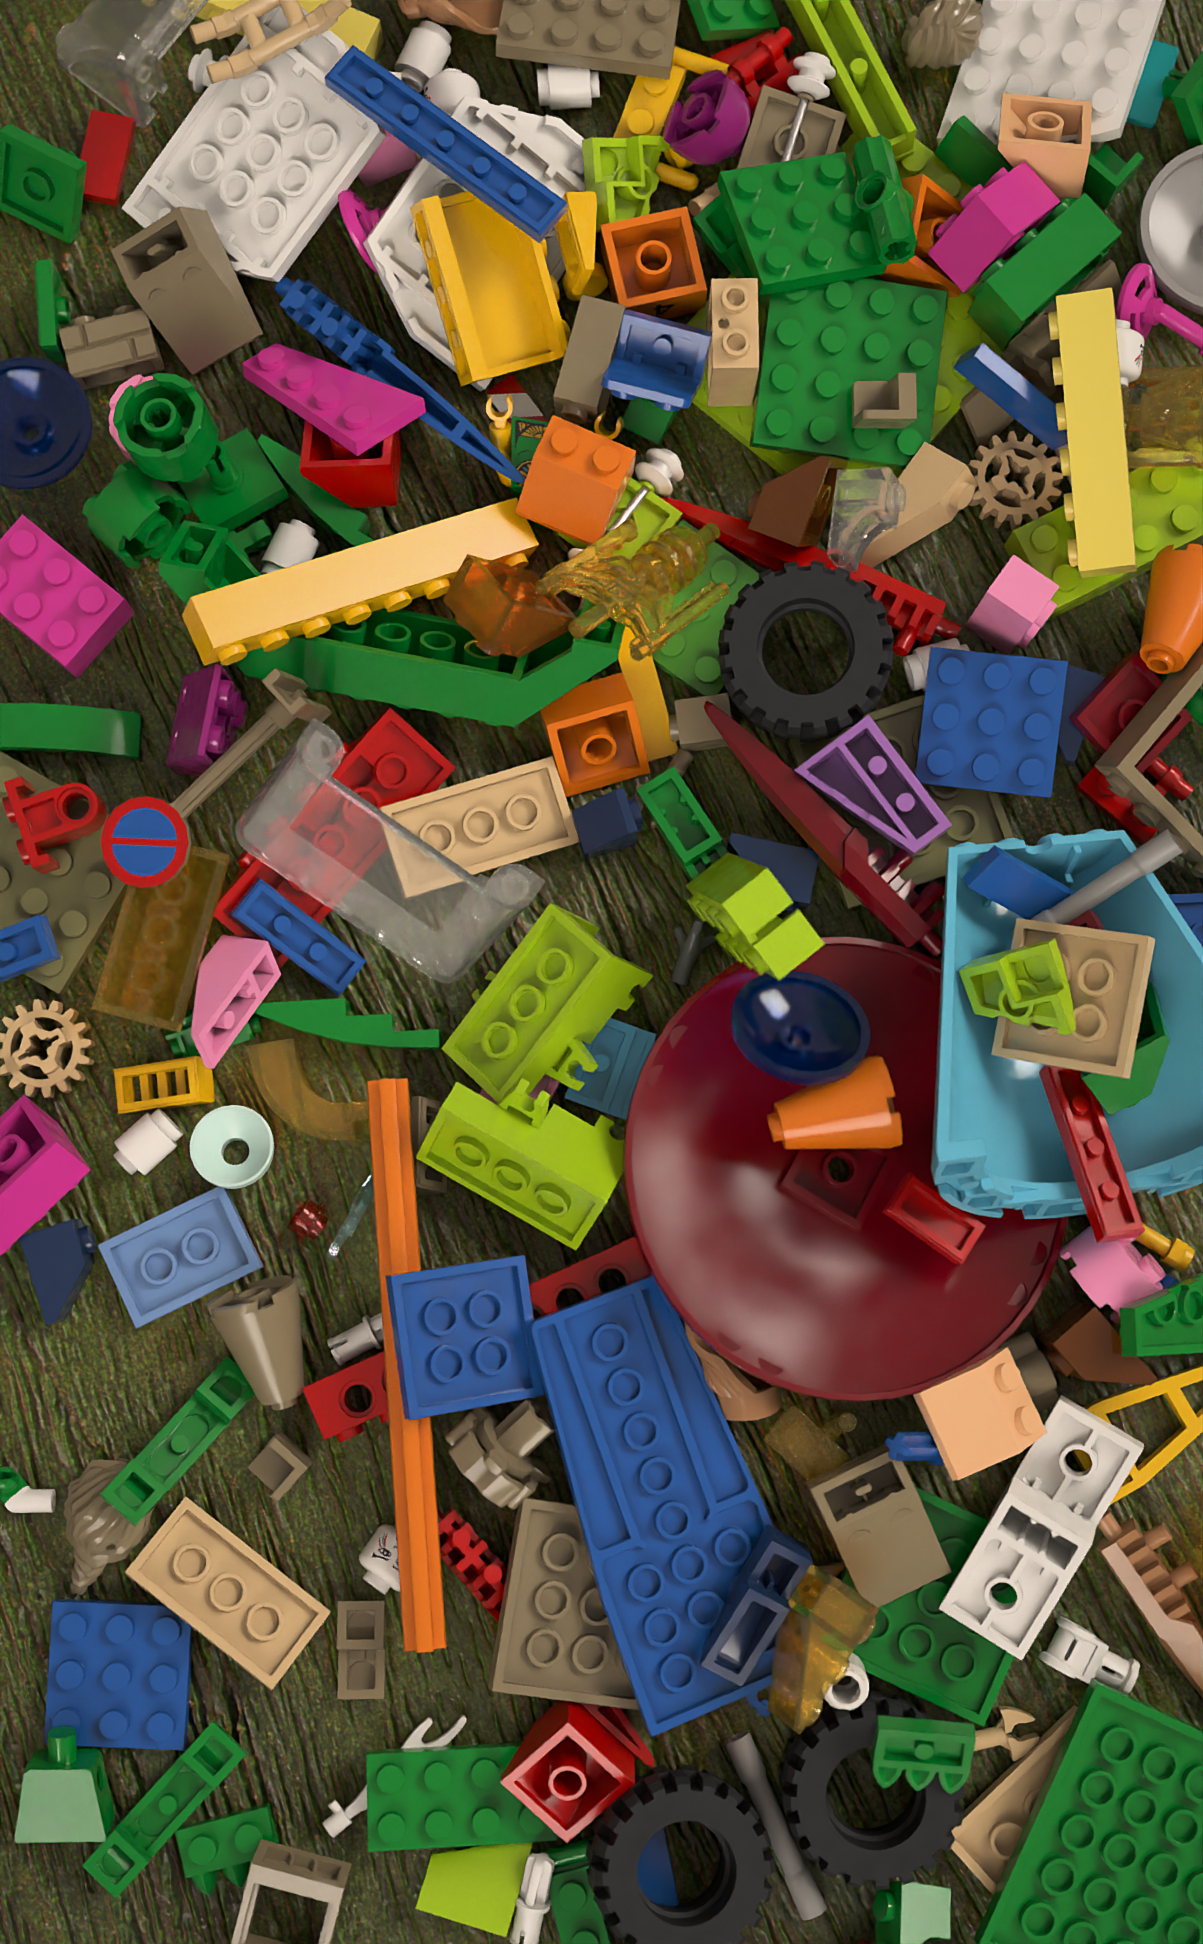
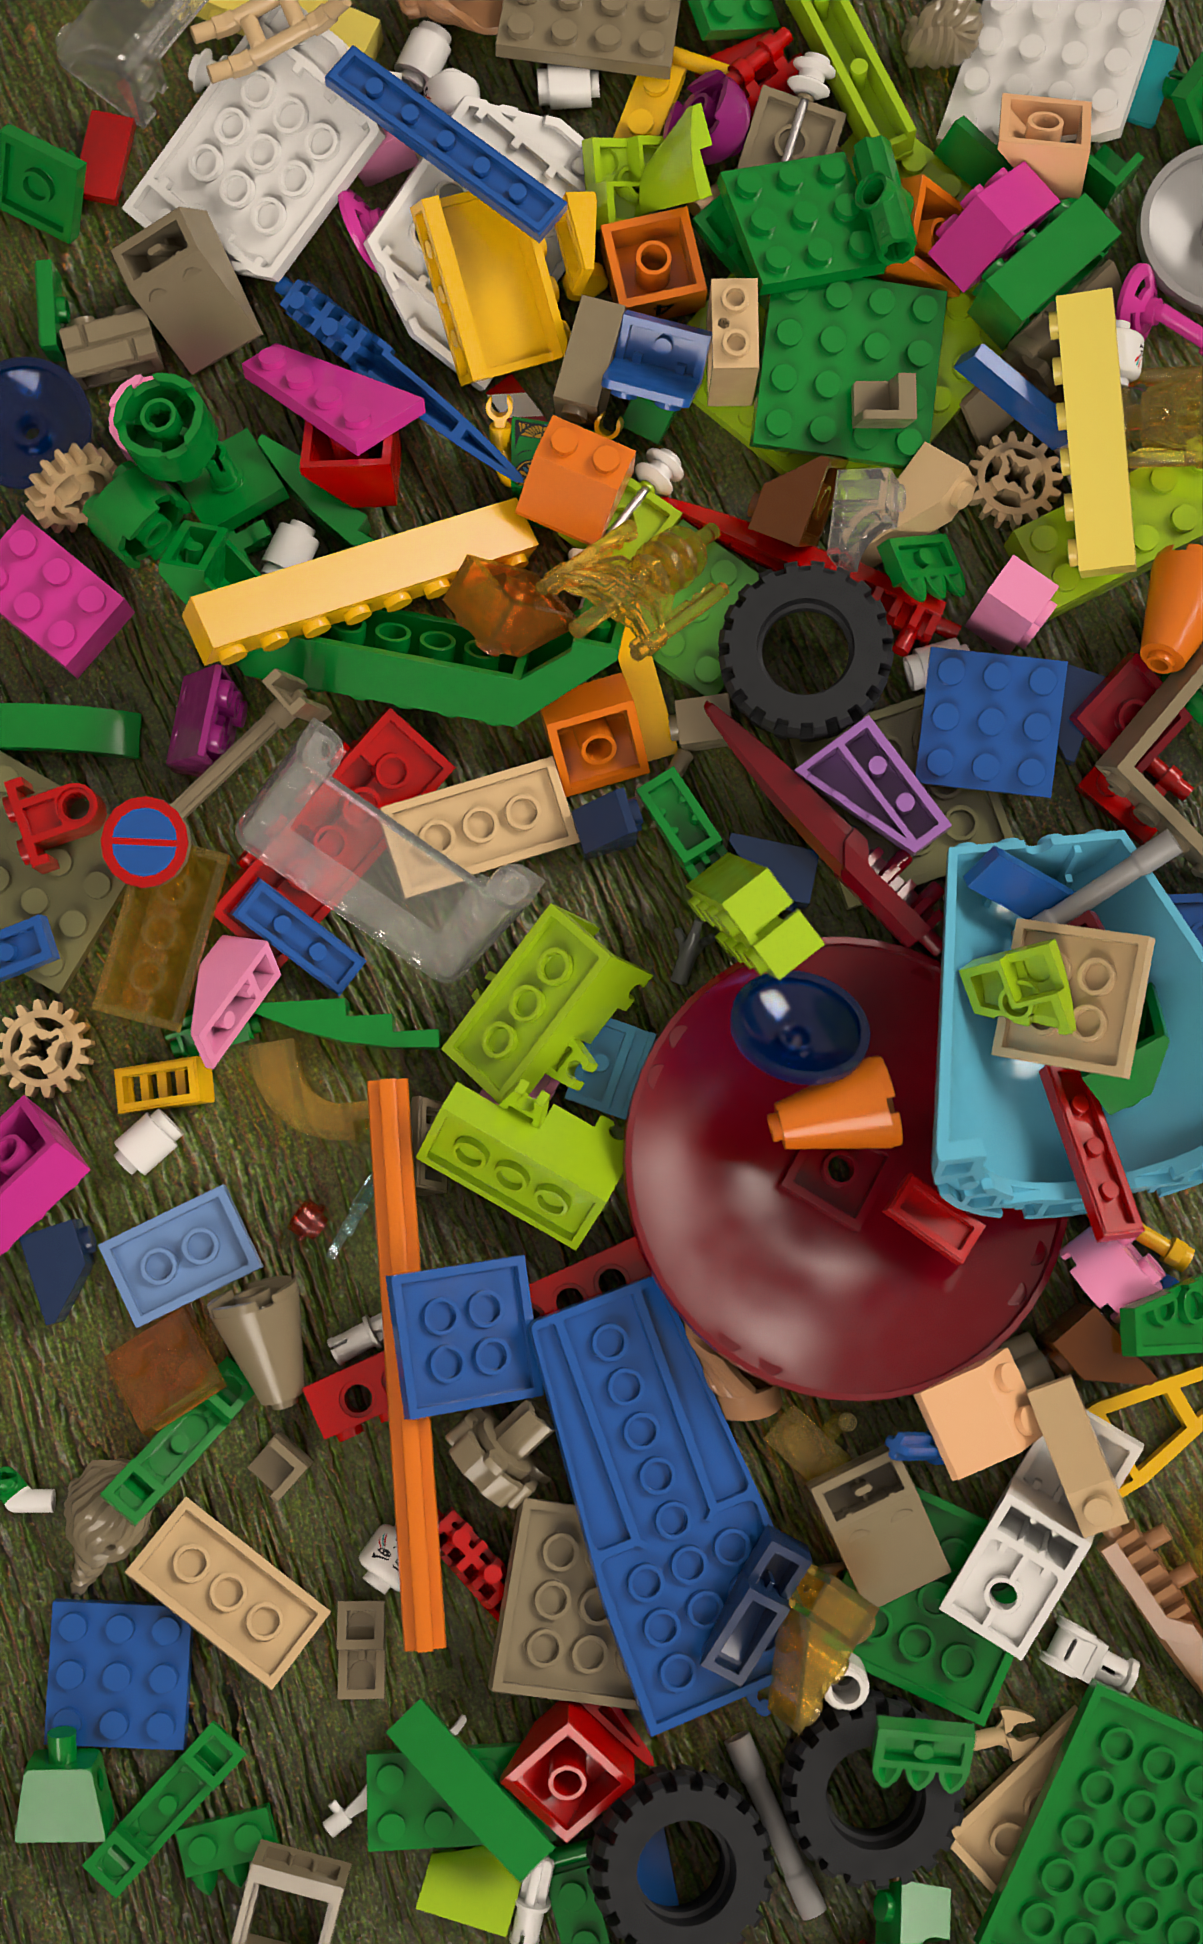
(67, 485): none -> tan gear
(165, 1372): none -> clear orange plate
(221, 1128): light aqua piece -> none
(470, 1790): none -> green slope
(677, 169): none -> lime slope
(923, 566): none -> green plate
(1078, 1456): none -> tan slope

